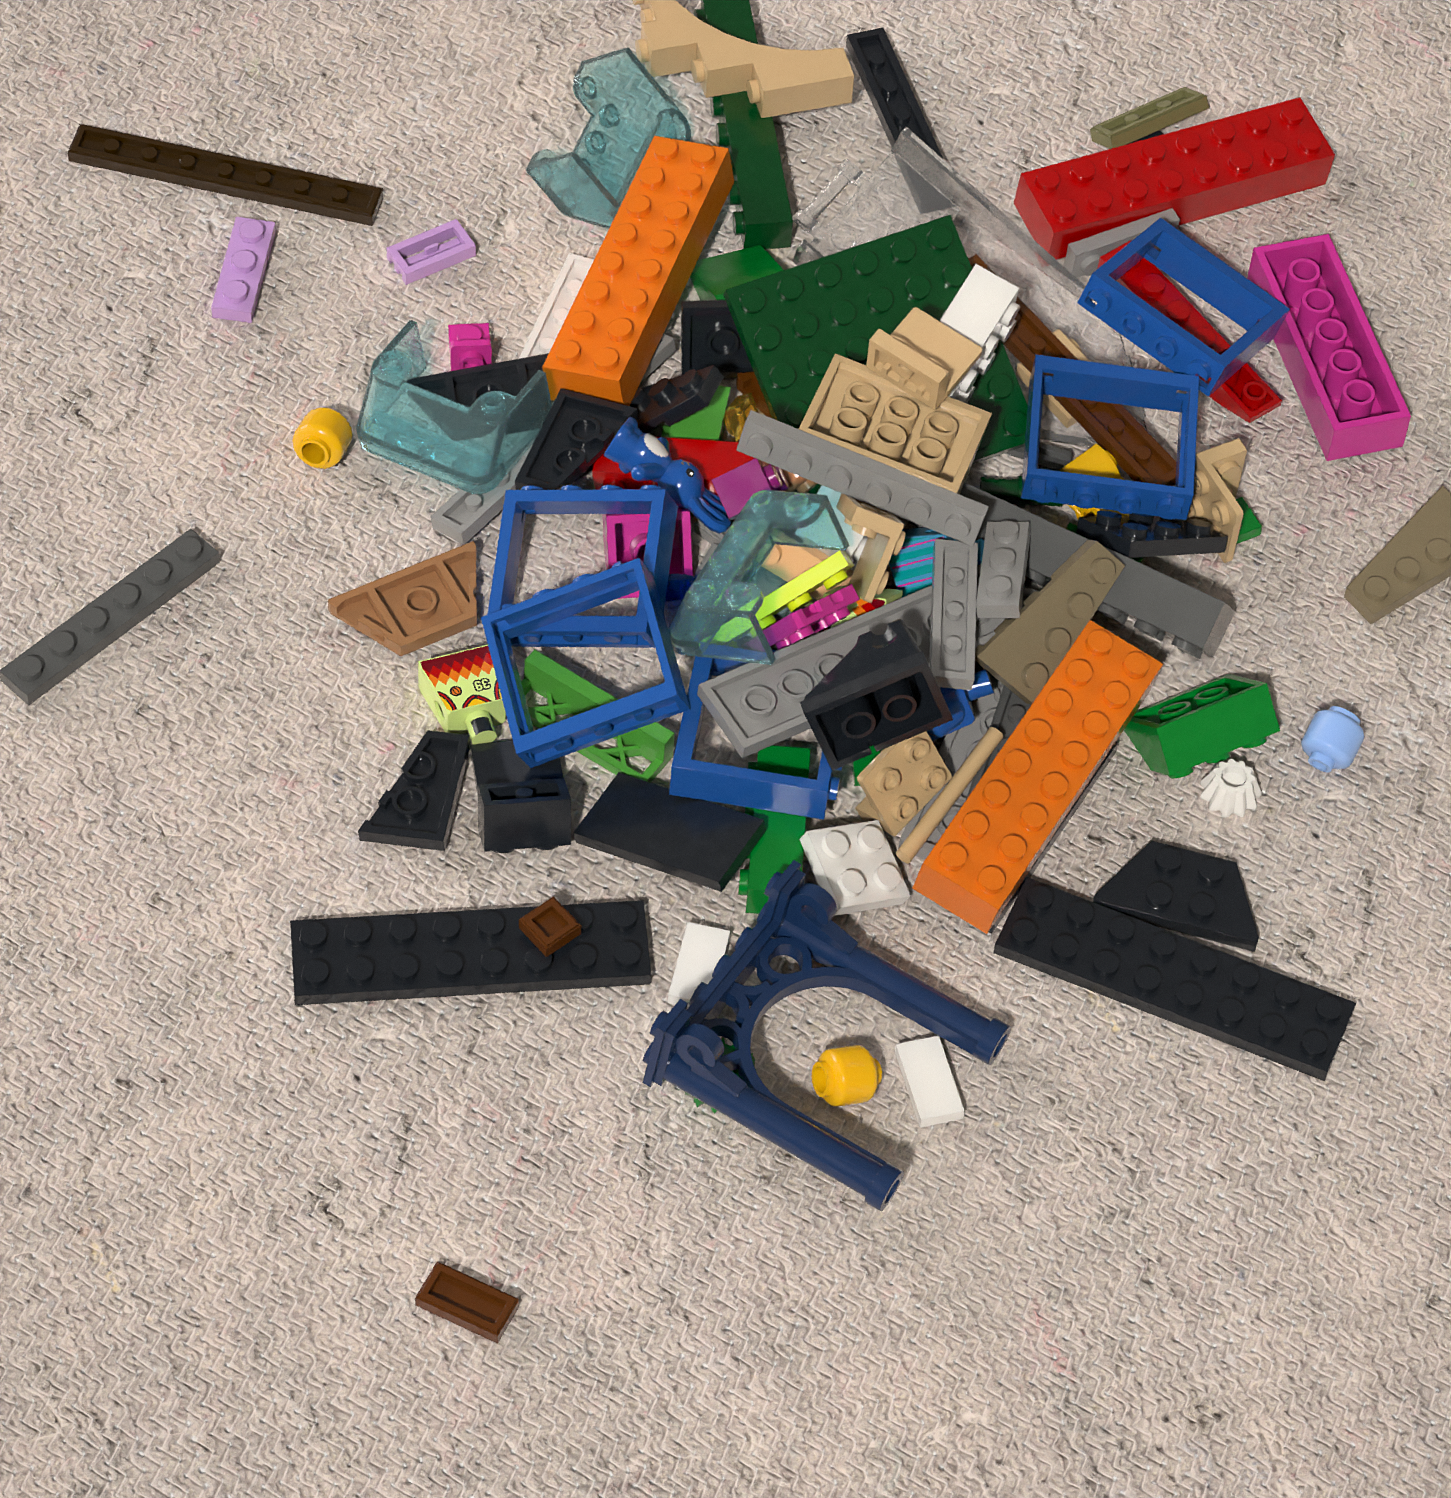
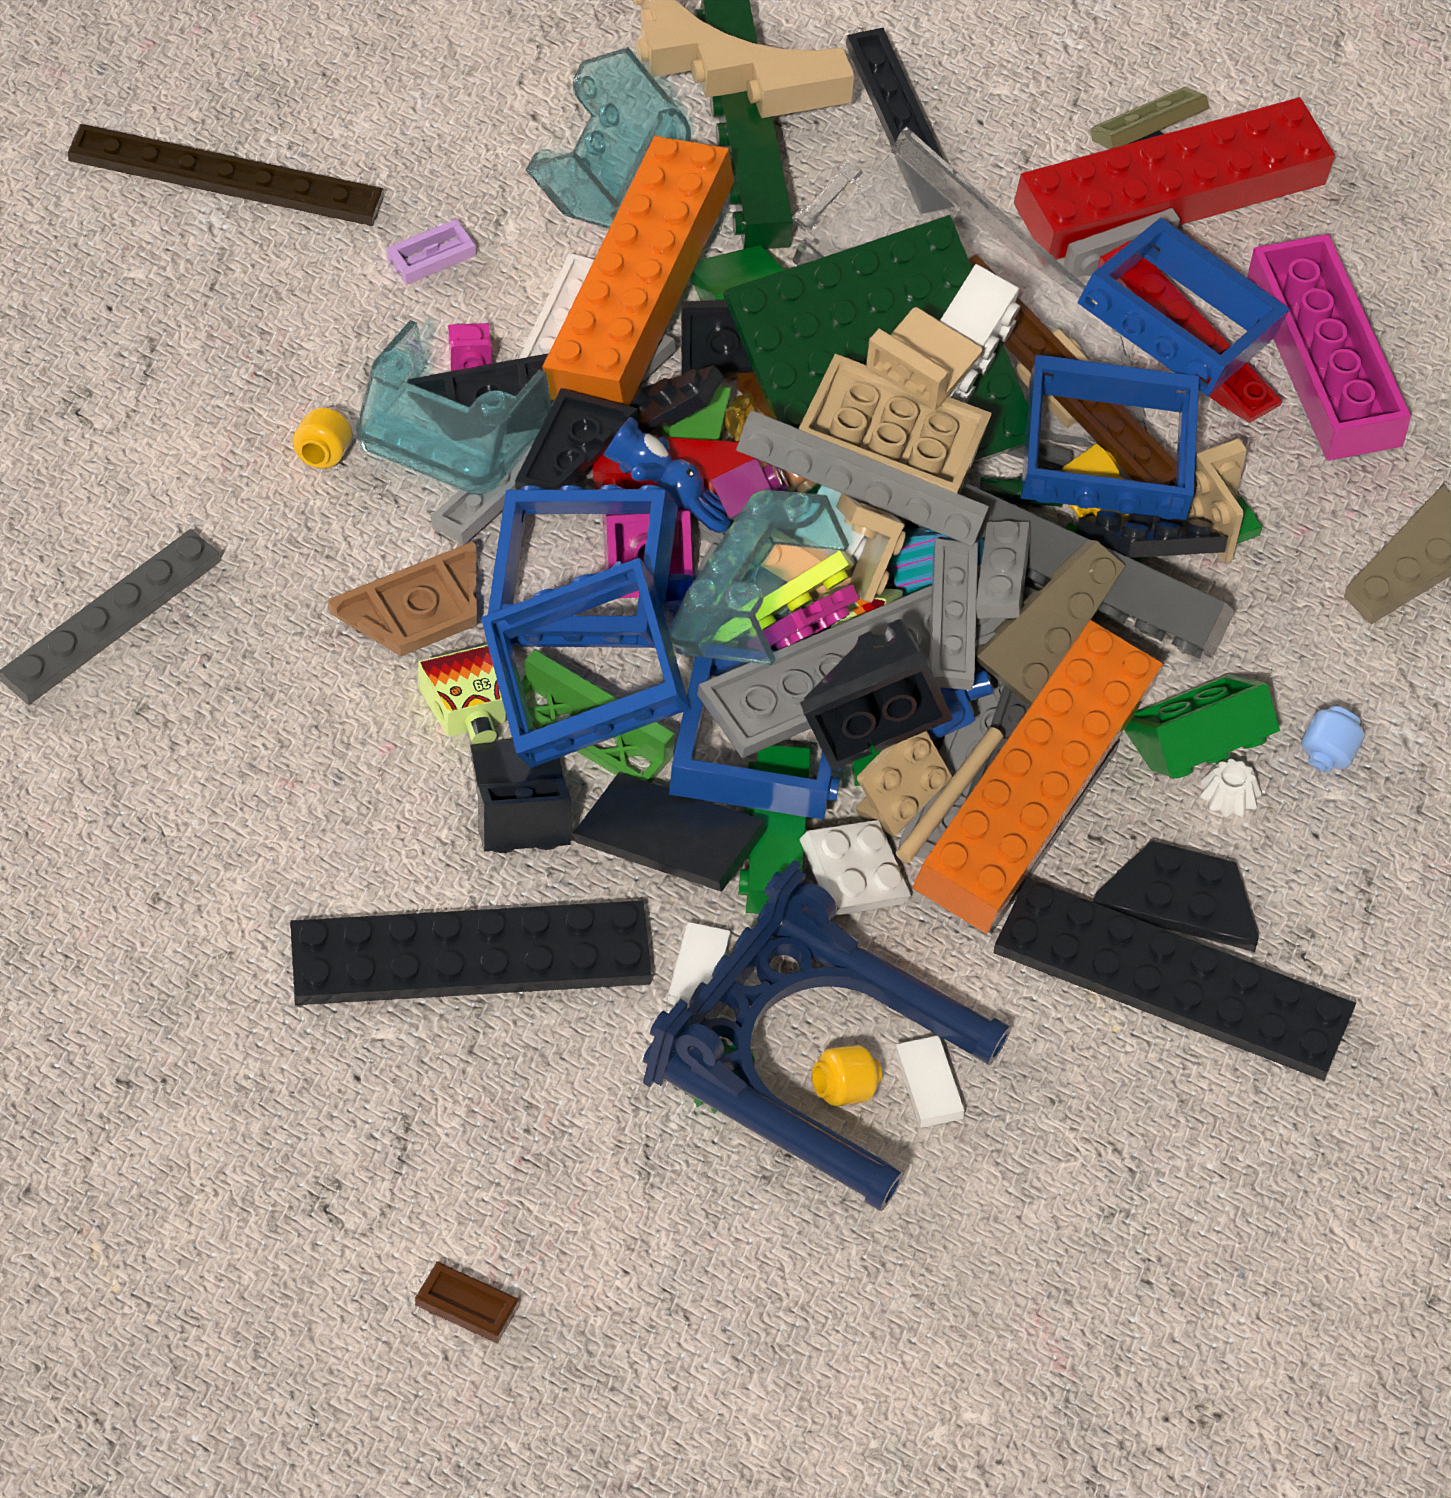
(243, 269): lavender plate -> none
(424, 797): black wing -> none
(549, 926): reddish brown tile -> none

